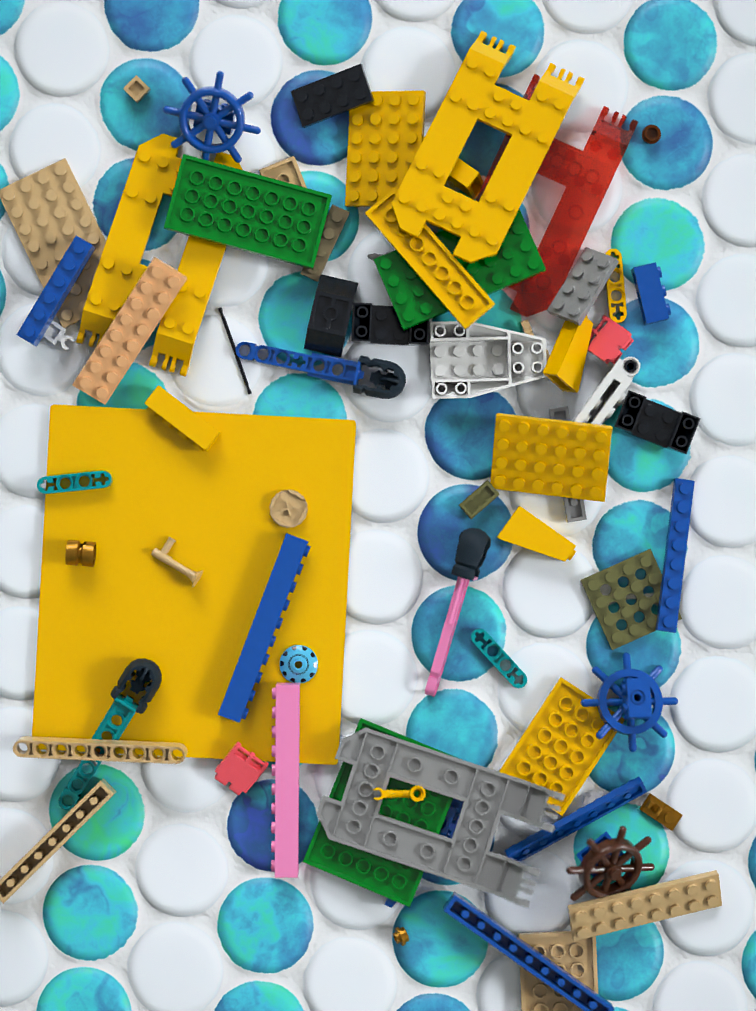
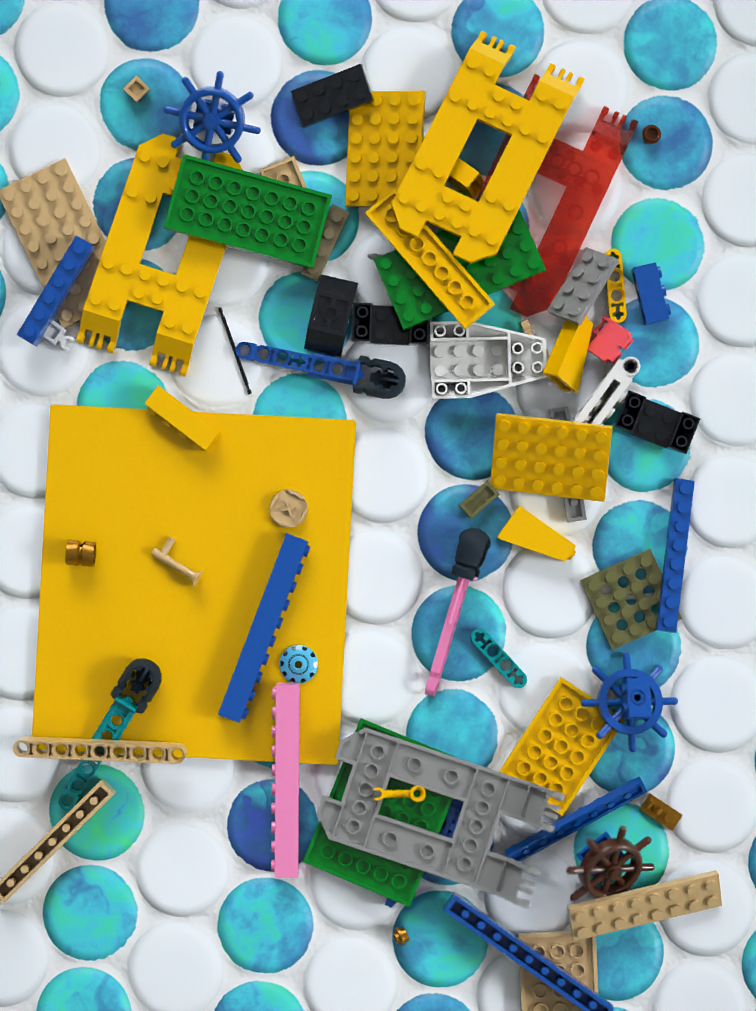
(74, 479): teal beam -> none
(129, 330): light nougat plate -> none
(240, 769): coral plate -> none

